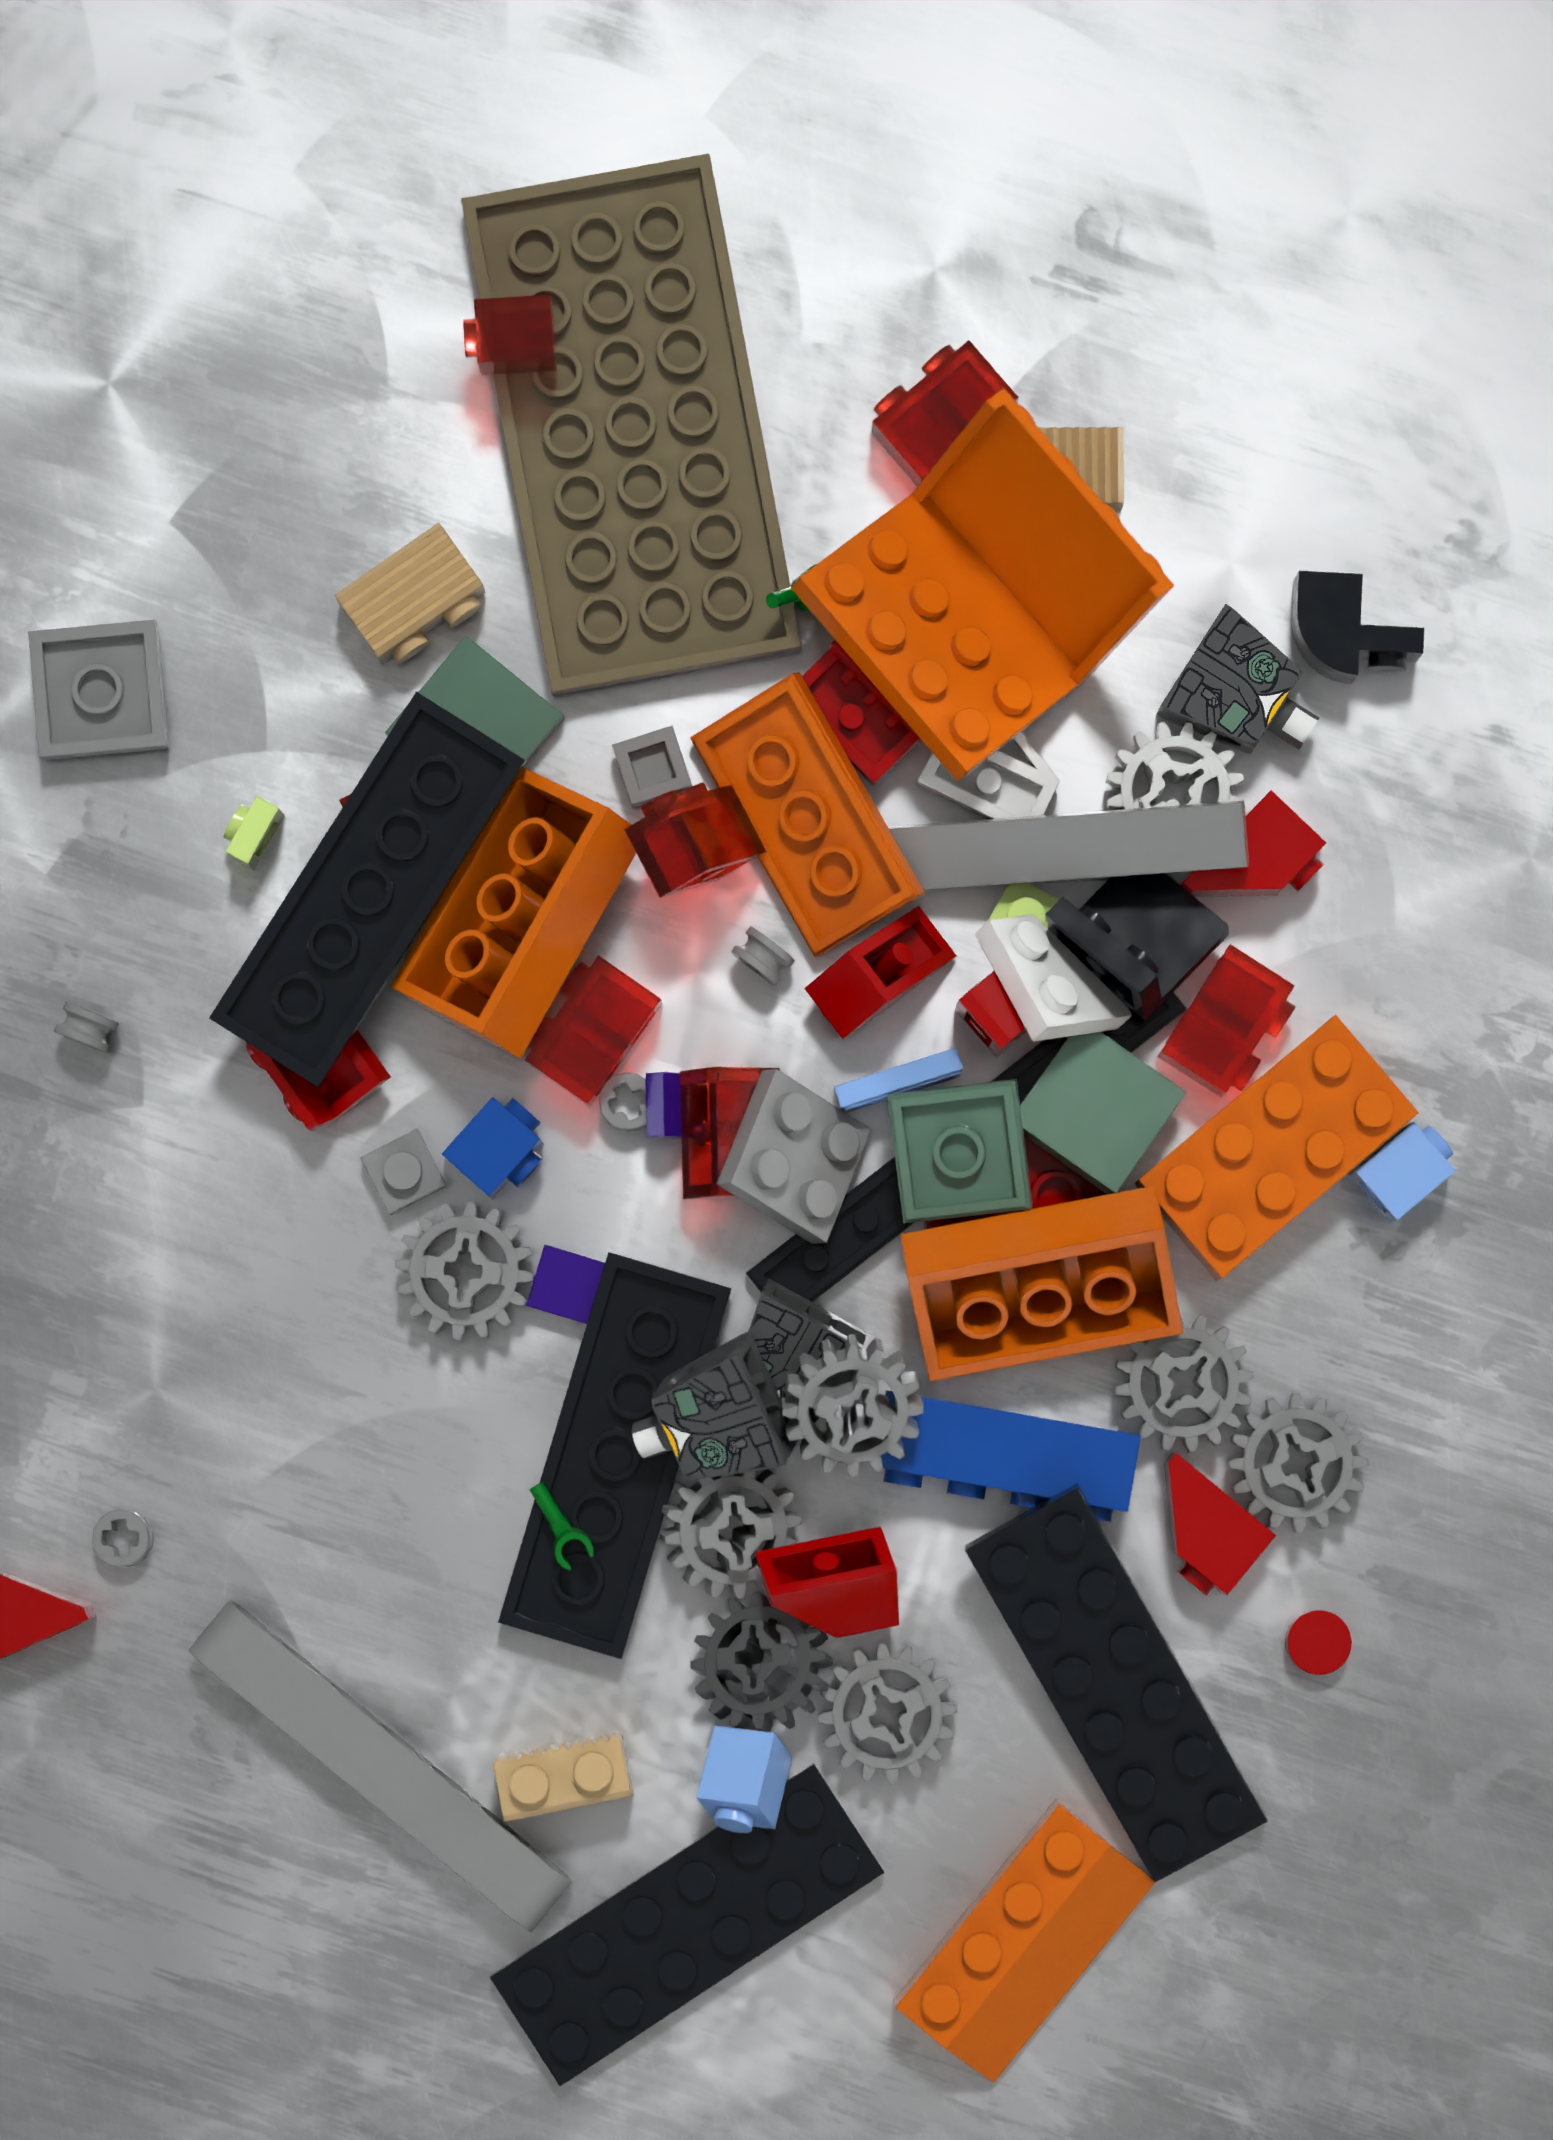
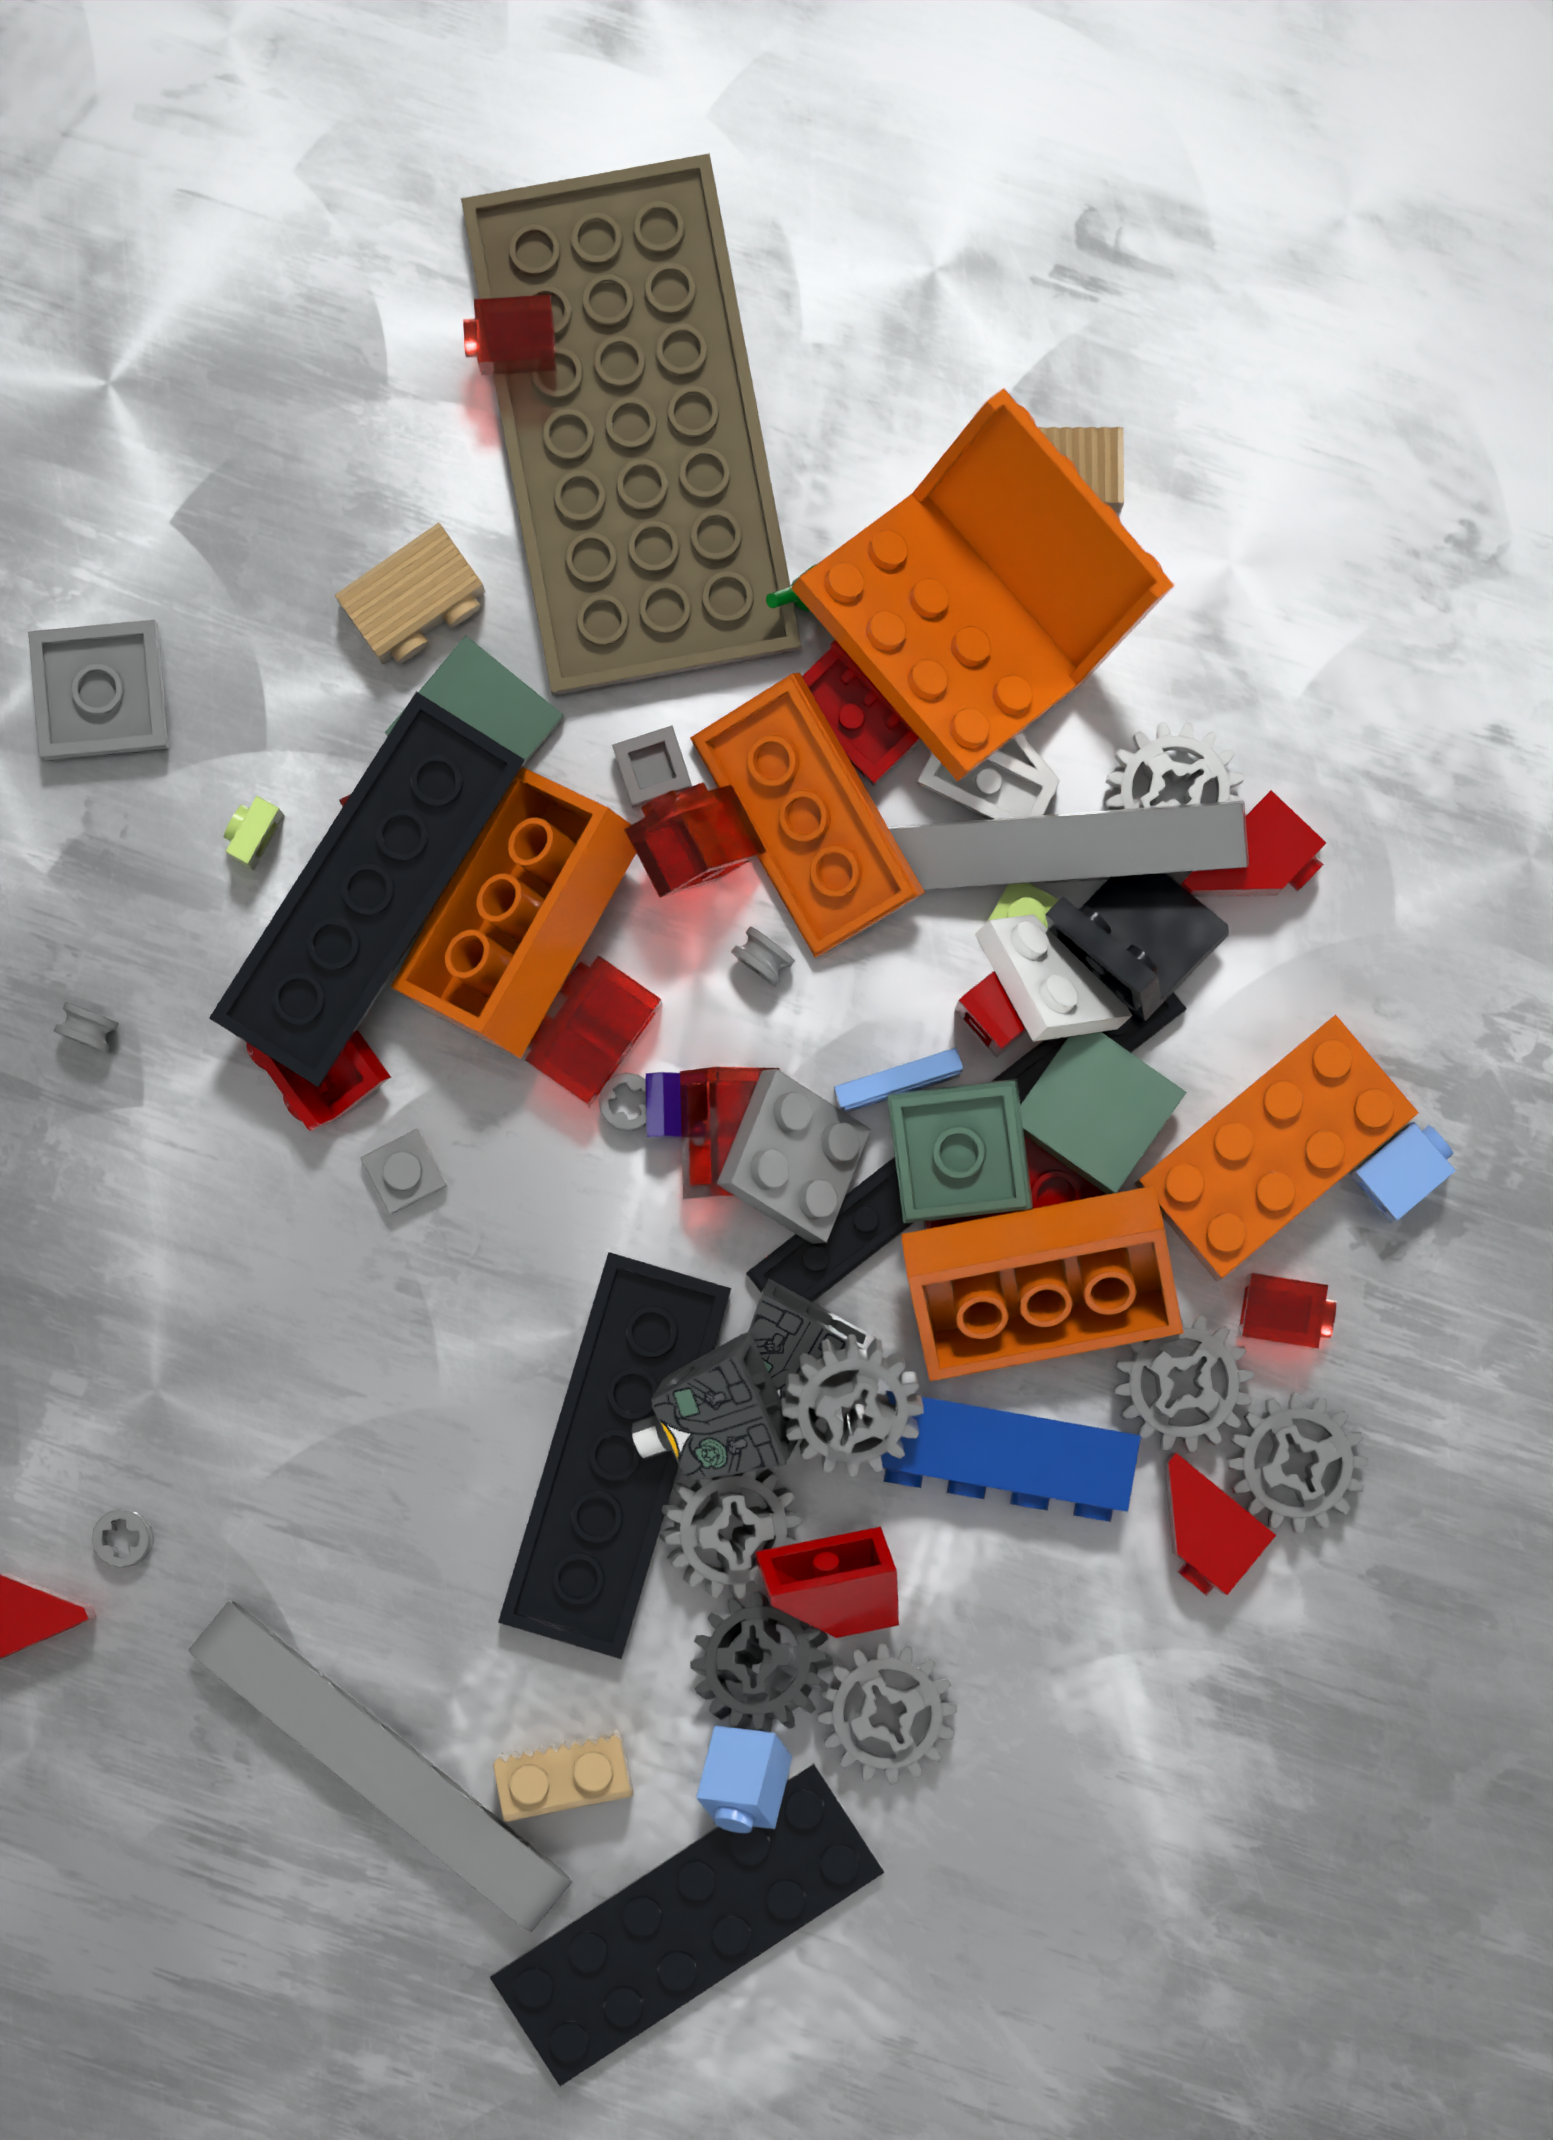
(436, 1268): light grey gear -> none
(497, 1147): blue brick -> none
(559, 1524): green hand -> none
(565, 1284): dark purple tile -> none
(879, 972): red slope -> none
(928, 418): clear red brick -> none
(1023, 1942): orange slope -> none
(1116, 1683): black plate -> none
(1227, 1021): clear red brick -> none
(1238, 688): dark grey torso -> none
(1285, 1311): none -> clear red brick
(1318, 1642): red tile -> none
(1331, 633): black brick -> none

